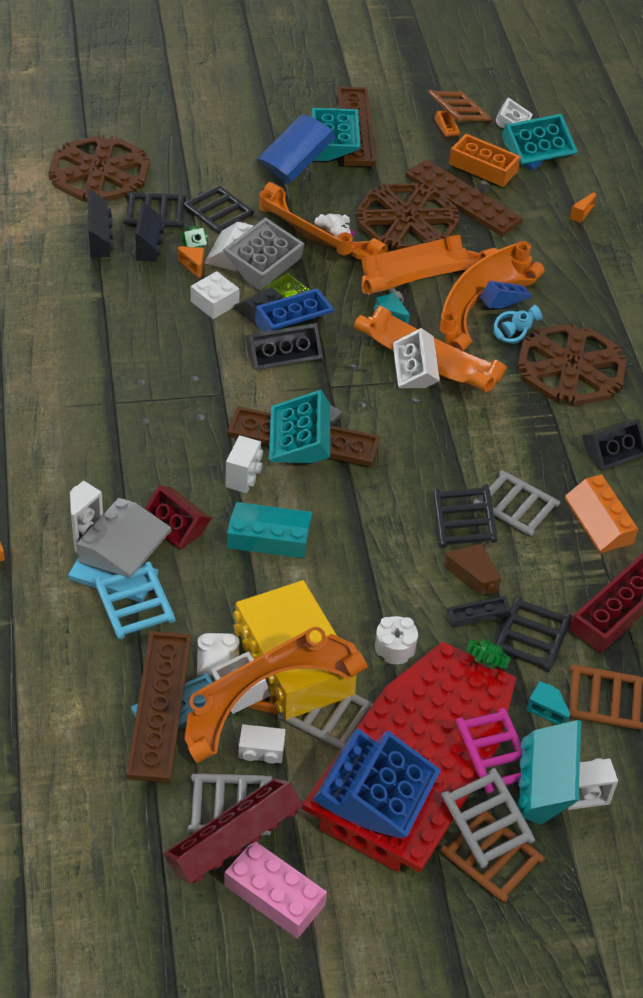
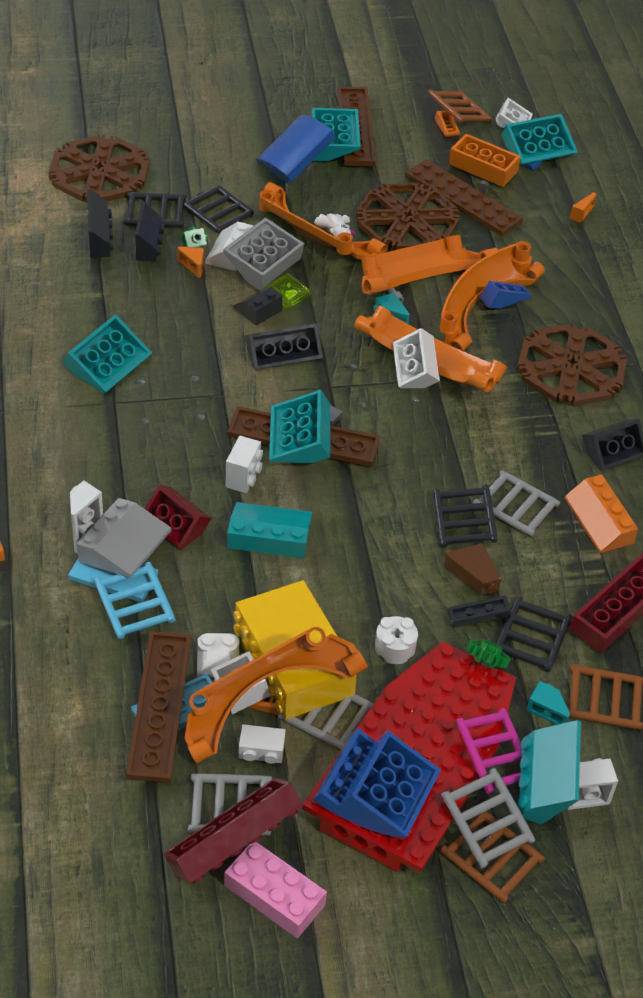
(106, 355): none -> teal slope
(214, 295): white brick -> none
(292, 310): blue slope -> none
(520, 321): medium azure piece -> none

